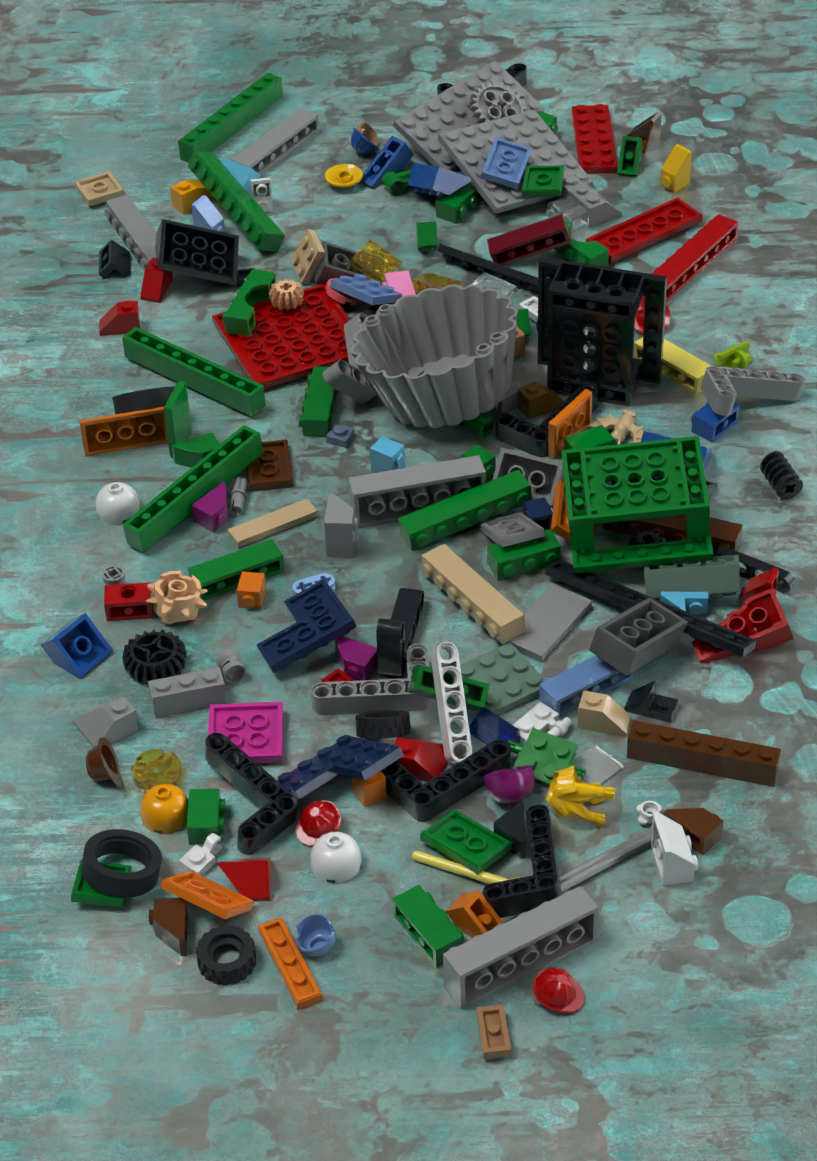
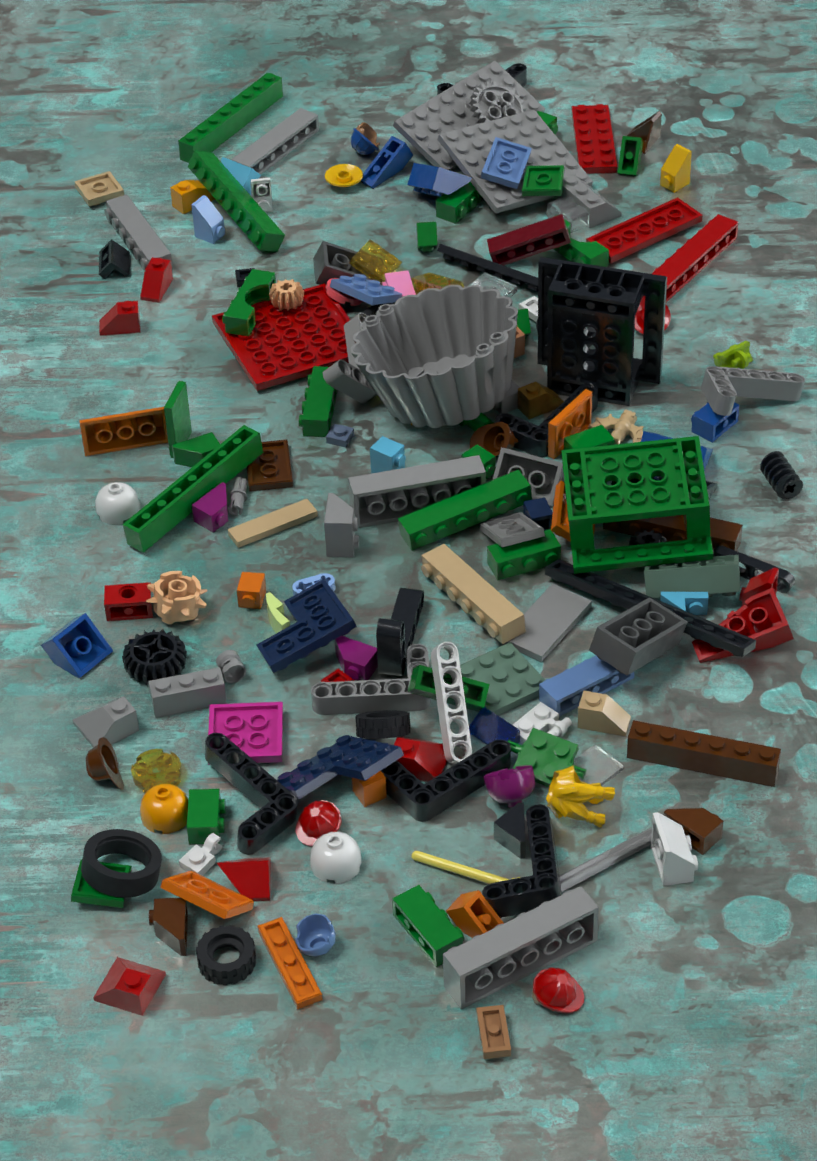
(113, 575): light grey wheel -> none
(129, 986): none -> red slope
(141, 400): black tyre -> none
(195, 371): green brick -> none
(197, 251): black slope -> none
(225, 571): green brick -> none
(276, 613): none -> yellowish green slope
(307, 256): tan plate -> none
(397, 182): green piece -> none
(466, 841): green tile -> none
(493, 437): none -> reddish brown piece
(646, 703): black slope -> none
(646, 811): white plate -> none
(679, 366): light yellow brick -> none

